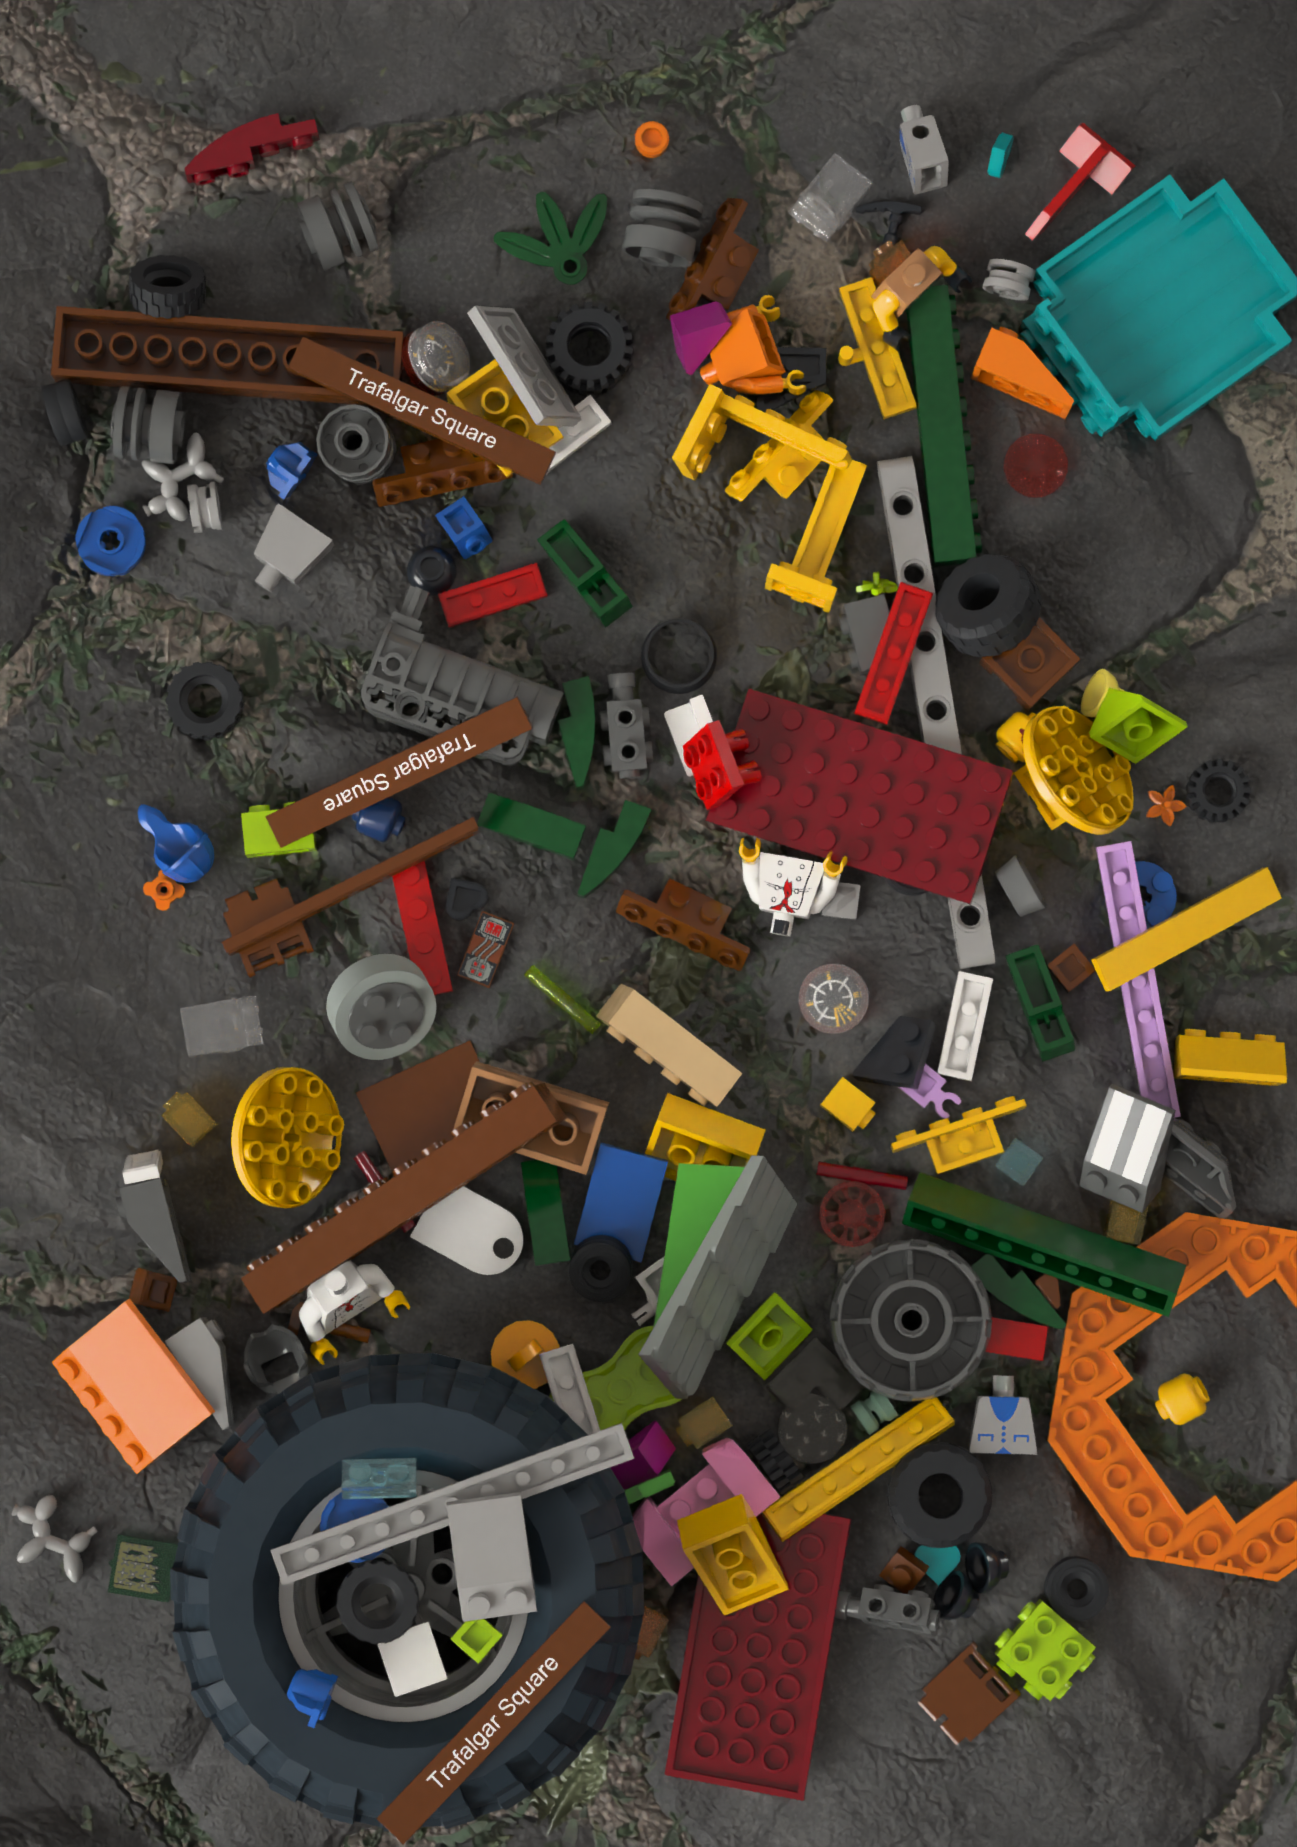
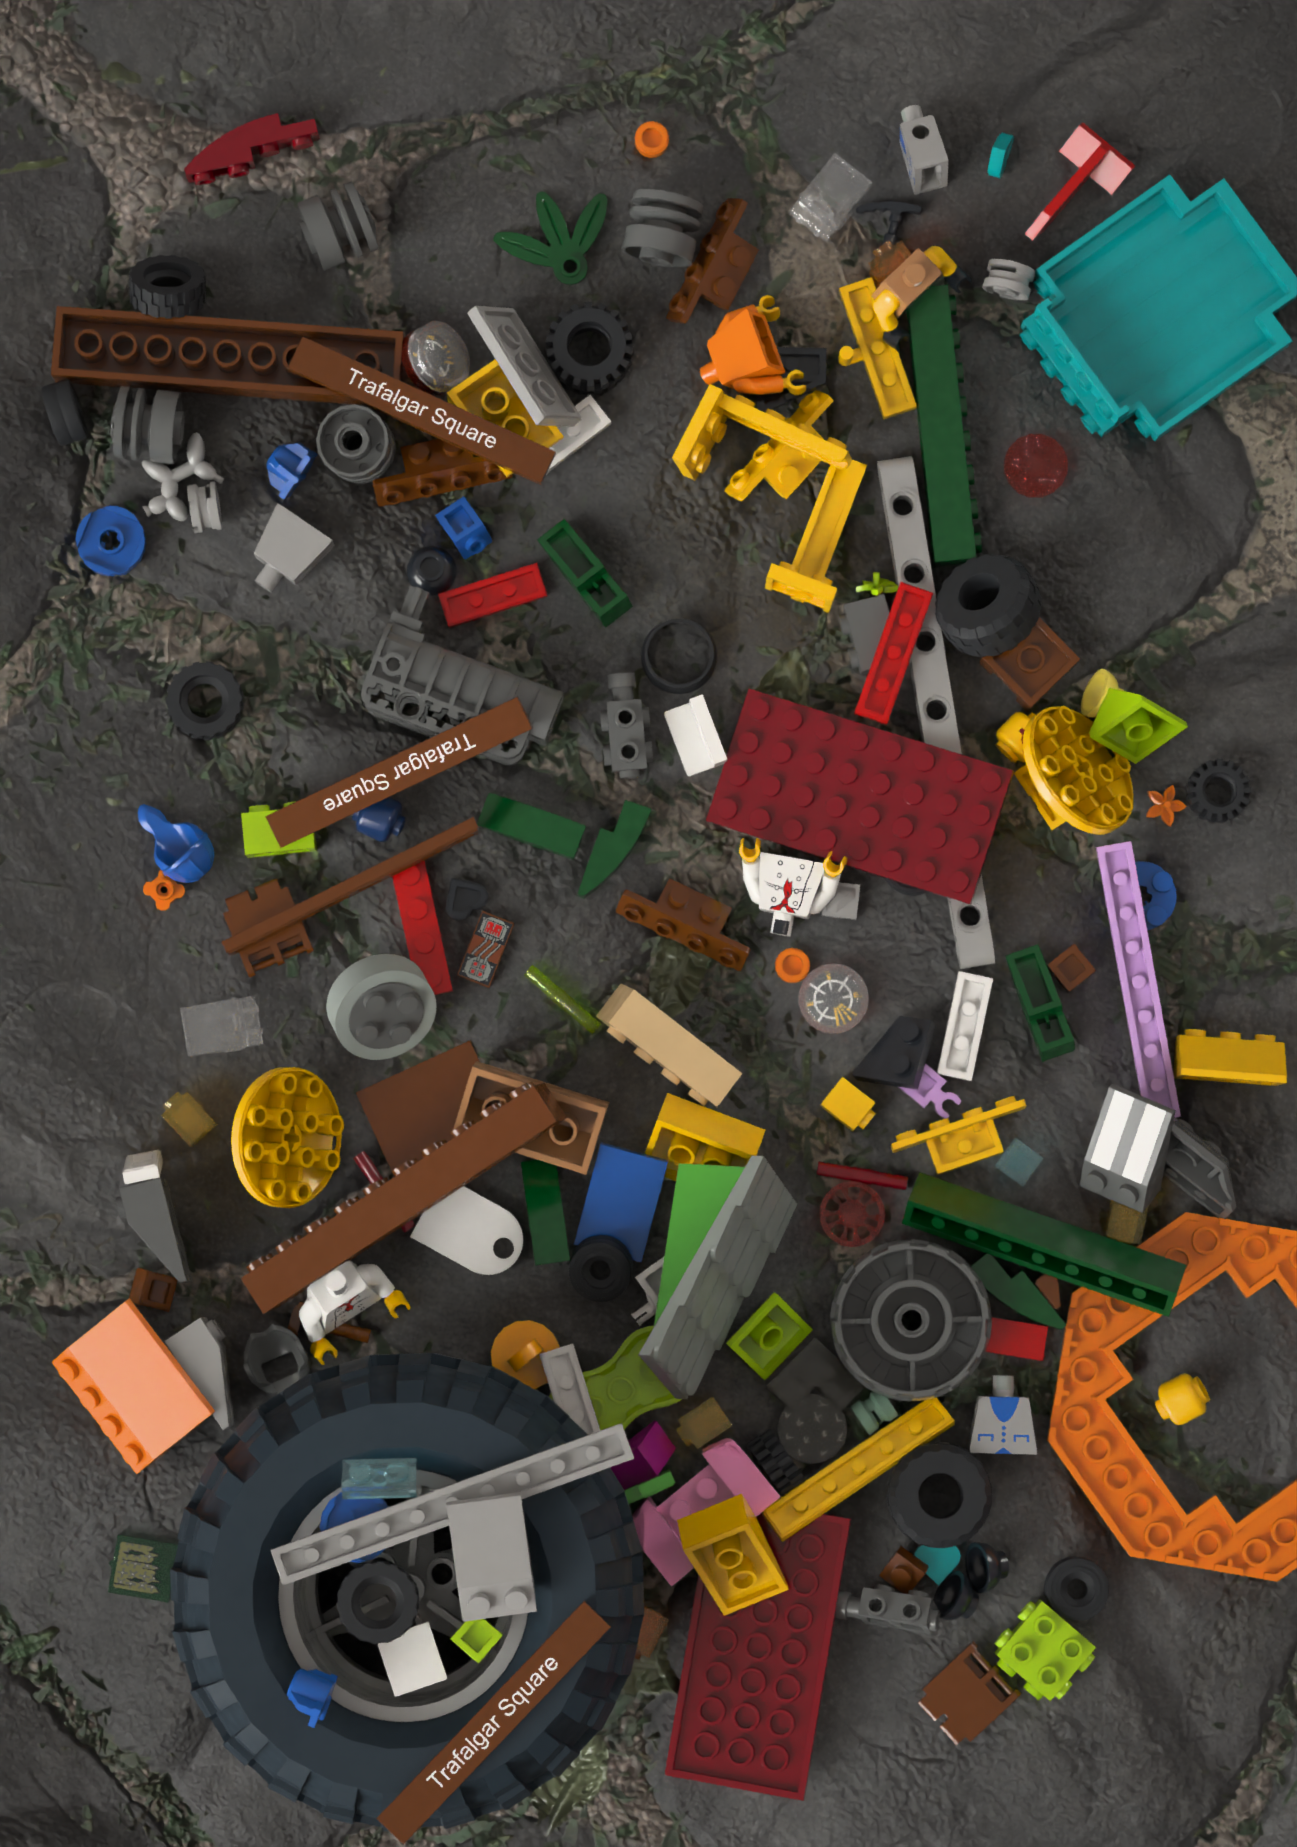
(41, 1530): light grey piece -> none
(579, 729): dark green slope -> none
(698, 332): magenta slope -> none
(714, 765): red plate -> none
(792, 965): none -> orange tile
(1016, 371): orange slope -> none
(1020, 887): dark grey piece -> none
(1186, 929): yellow tile -> none

